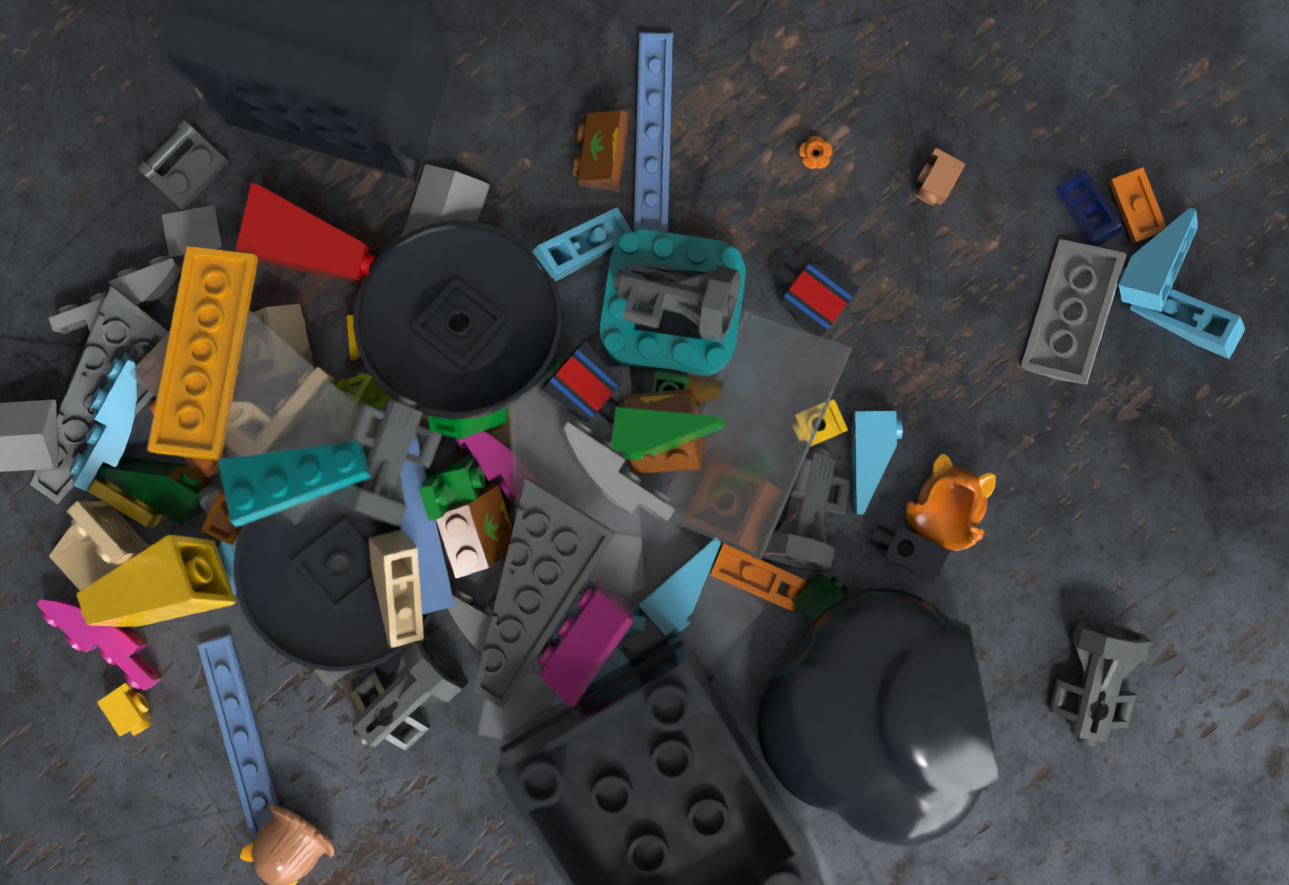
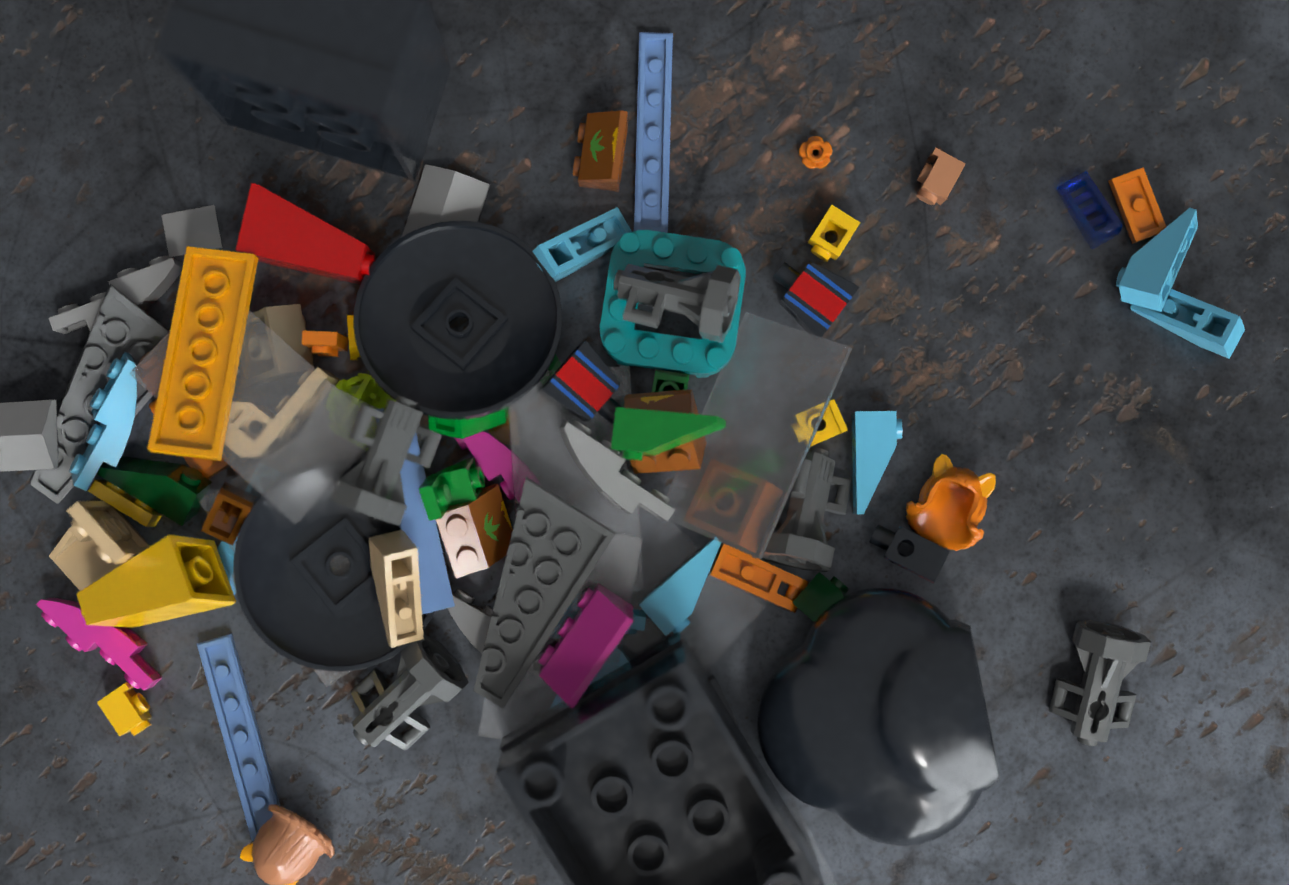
(191, 172): dark grey plate -> none
(281, 479): teal wing -> none
(325, 343): none -> orange plate
(704, 388): clear orange tile -> none
(841, 225): none -> yellow brick
(1073, 311): light grey slope -> none

